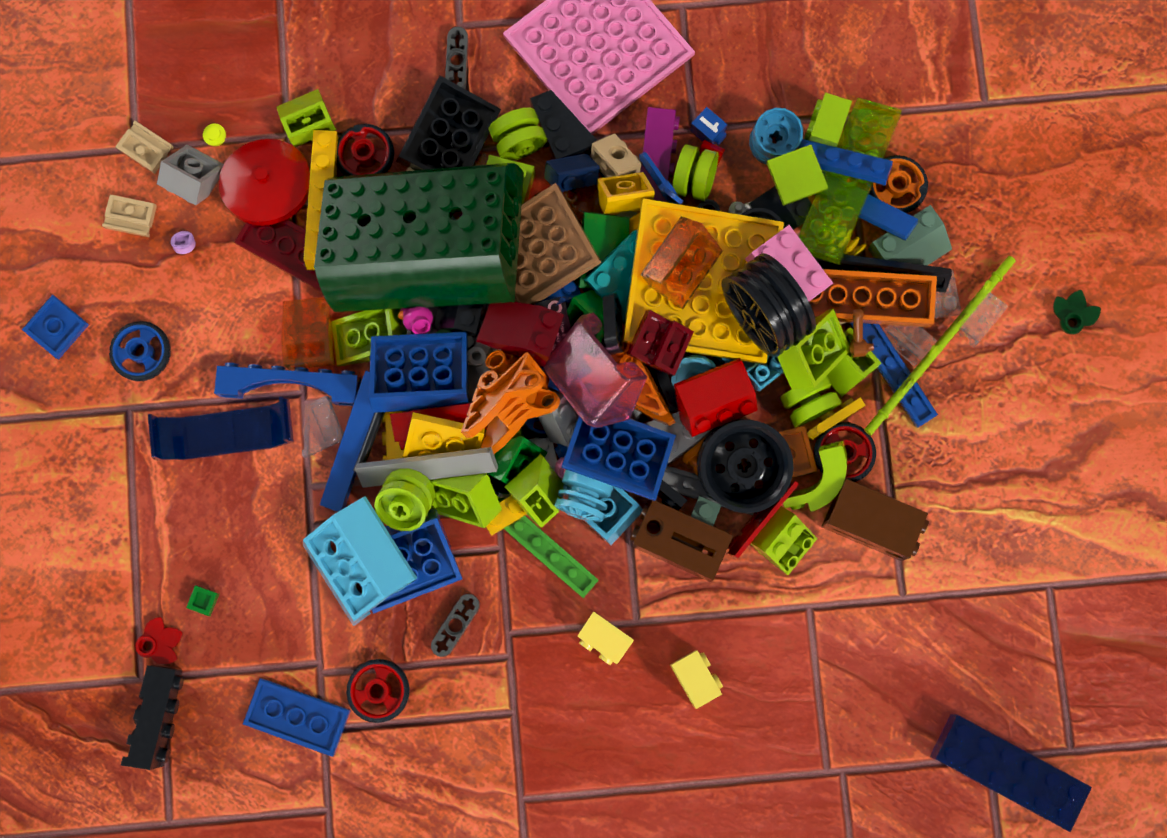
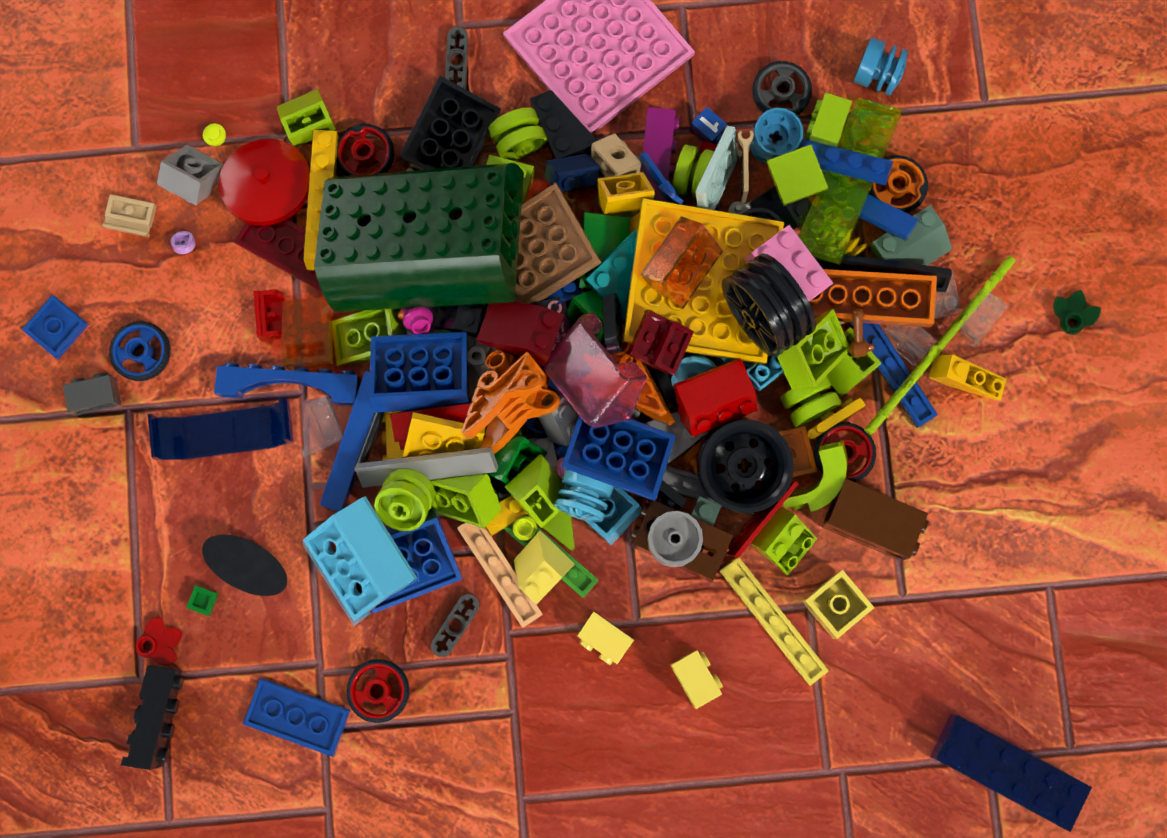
(92, 394): none -> dark grey brick
(144, 147): tan plate -> none
(244, 565): none -> black shield
(268, 314): none -> red hinge
(500, 573): none -> light nougat plate
(524, 528): none -> neon yellow plate
(540, 567): none -> light yellow slope
(561, 529): none -> lime slope
(660, 539): none -> light grey wheel
(718, 171): none -> light aqua tile
(743, 158): none -> tan flag
(774, 621): none -> light yellow tile
(784, 70): none -> dark grey wheel
(838, 604): none -> light yellow brick
(881, 66): none -> dark azure wheel
(967, 377): none -> yellow slope

